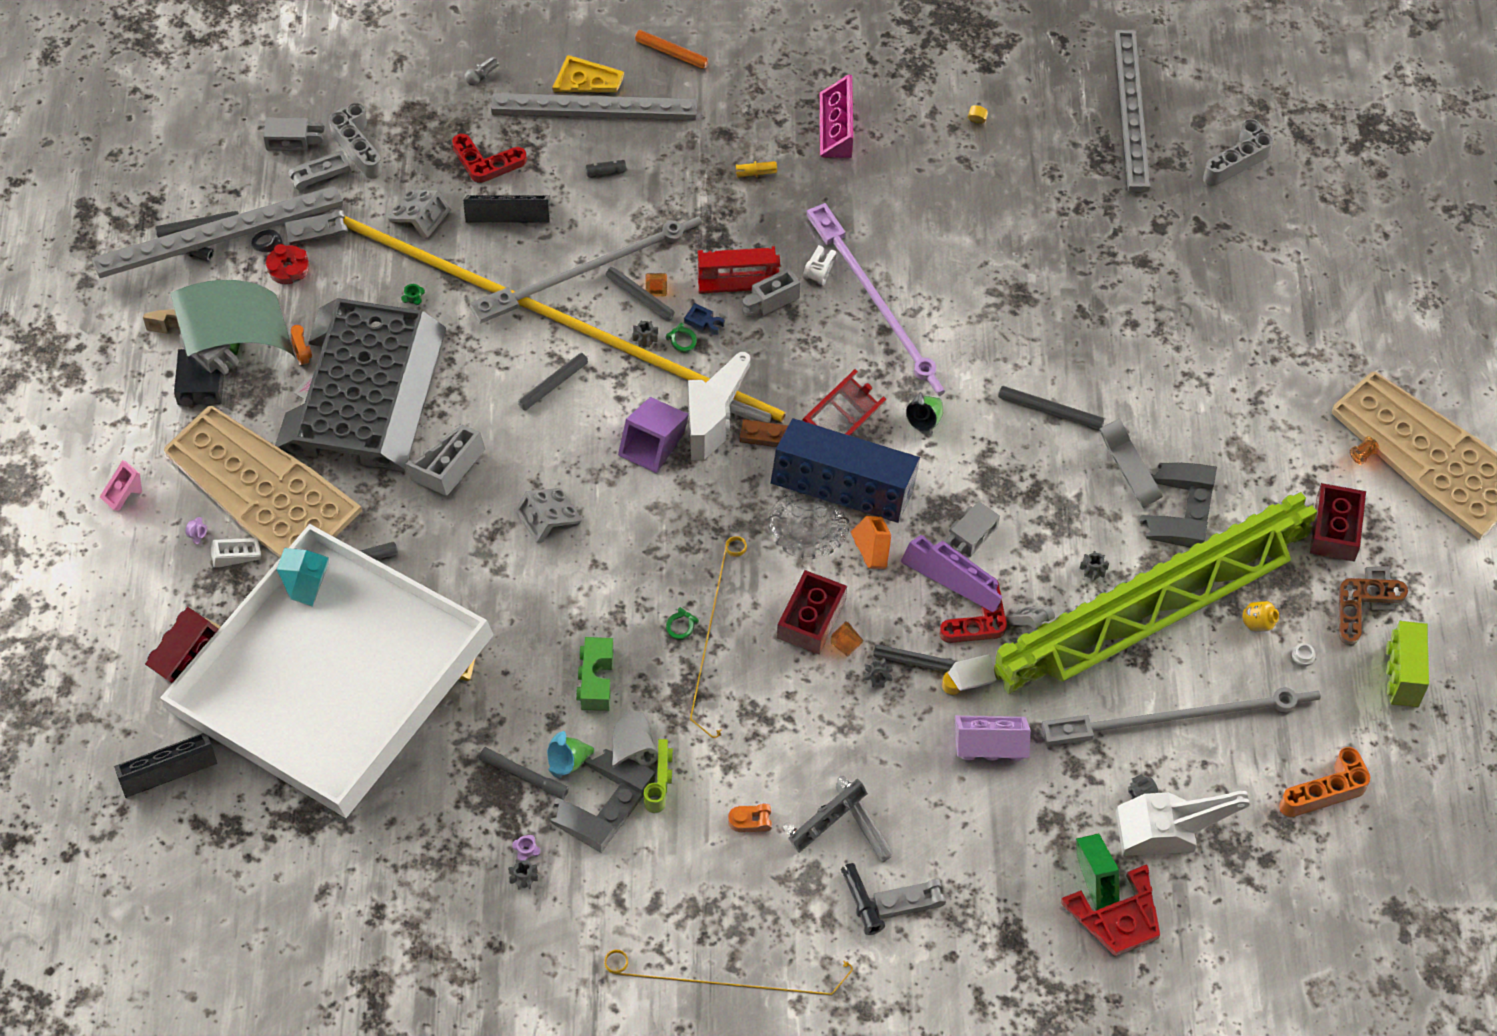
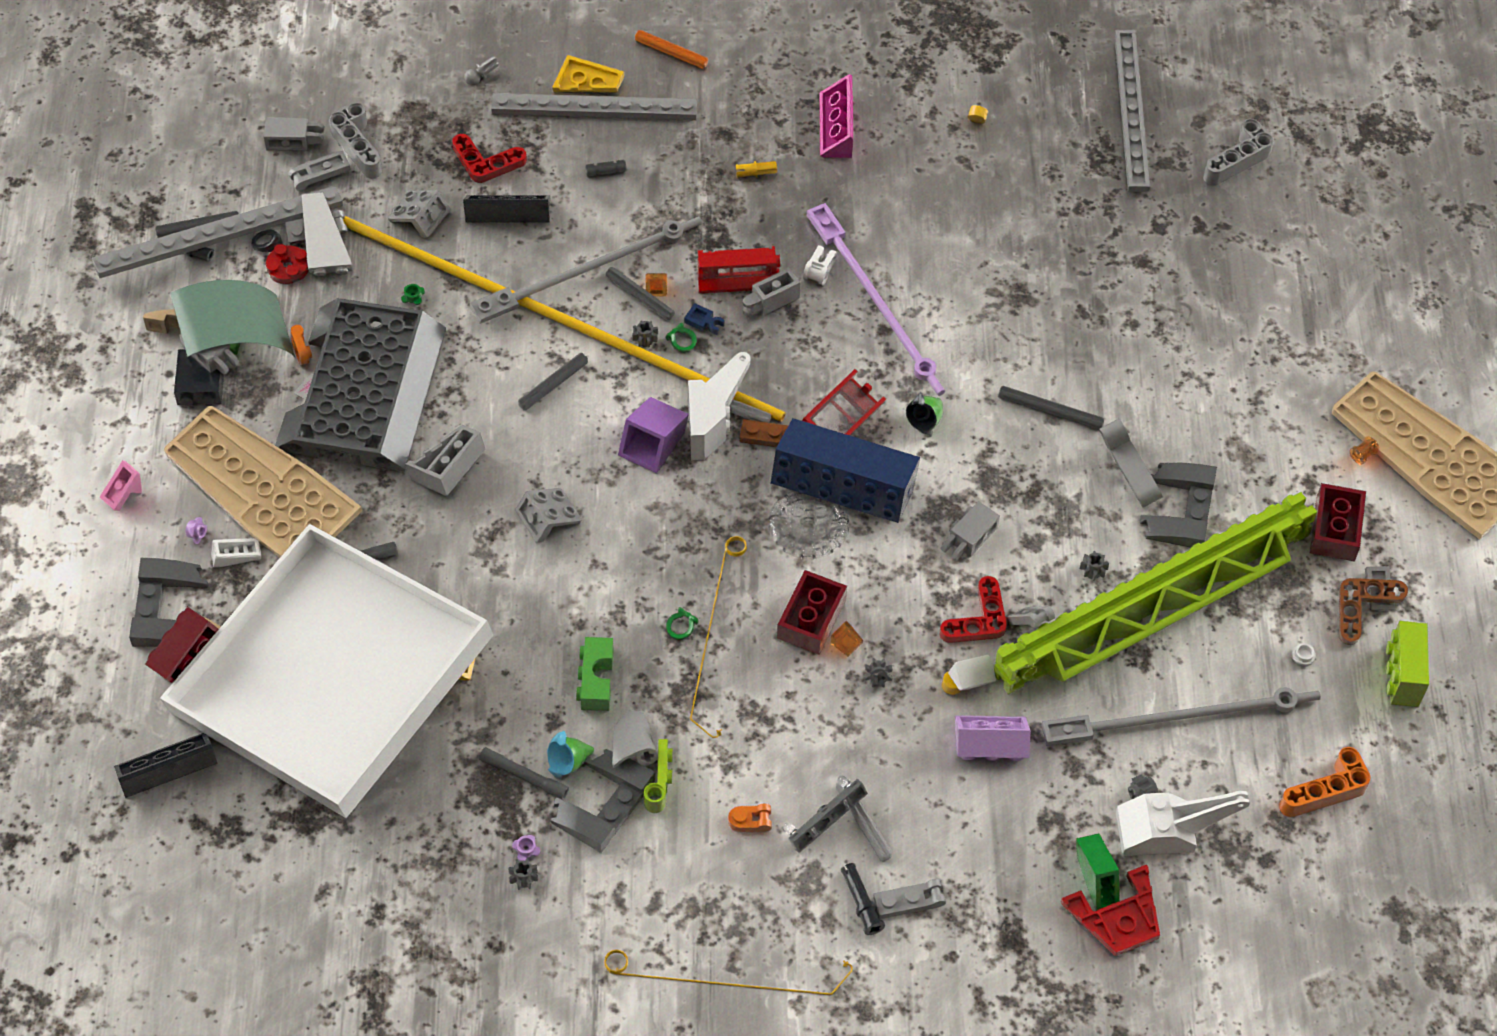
(153, 576): none -> dark grey wedge
(302, 574): teal slope -> none
(323, 241): none -> white slope
(873, 541): orange slope -> none
(913, 658): dark grey axle -> none
(953, 571): medium lavender wedge -> none
(1260, 616): yellow head -> none

